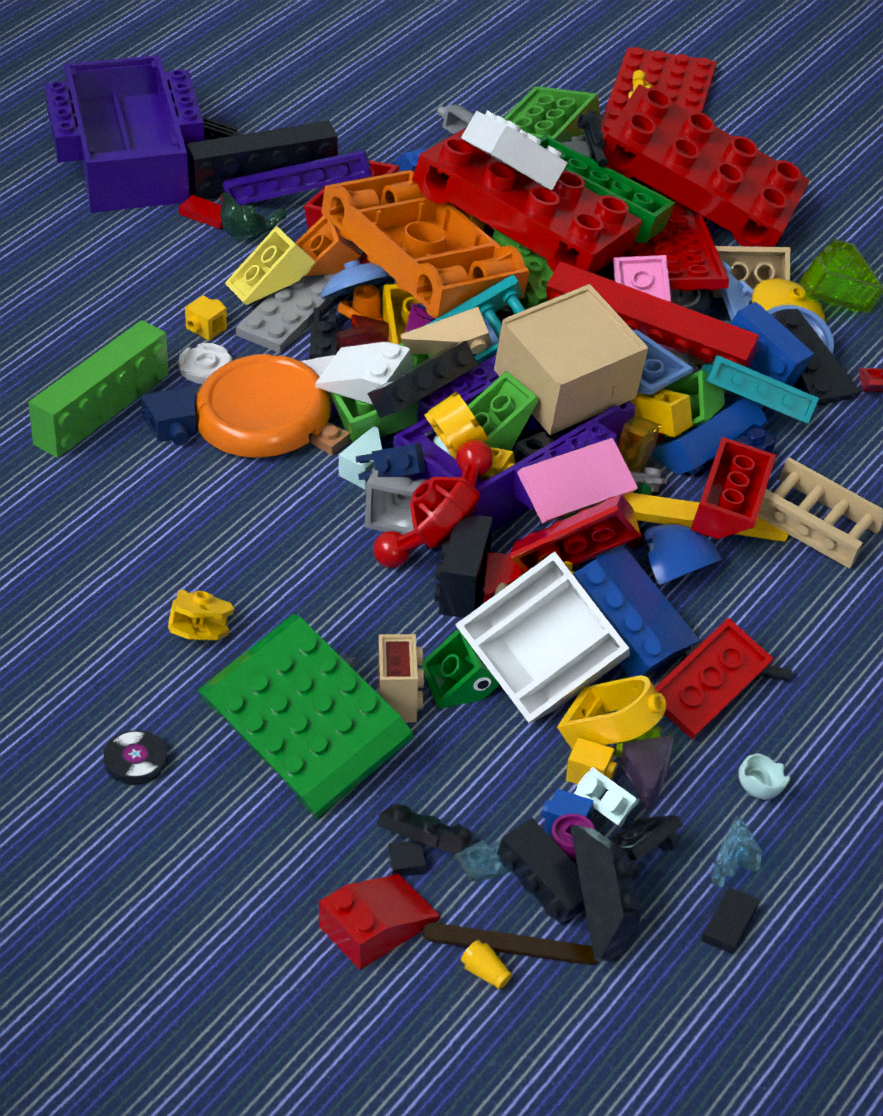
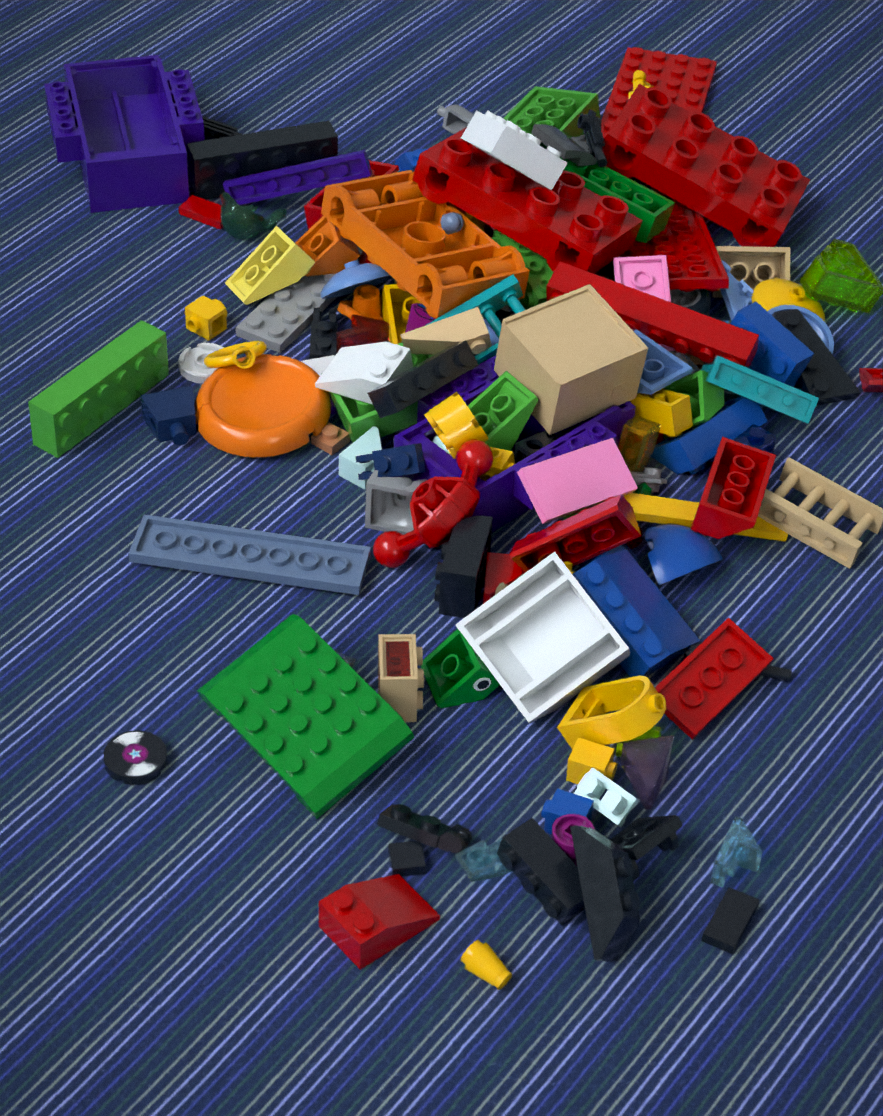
(199, 616): yellow hinge -> none
(228, 355): none -> yellow piece
(250, 554): none -> sand blue plate
(451, 222): none -> sand blue hinge
(510, 943): dark brown piece -> none
(560, 141): none -> dark grey slope
(762, 776): light aqua hair -> none

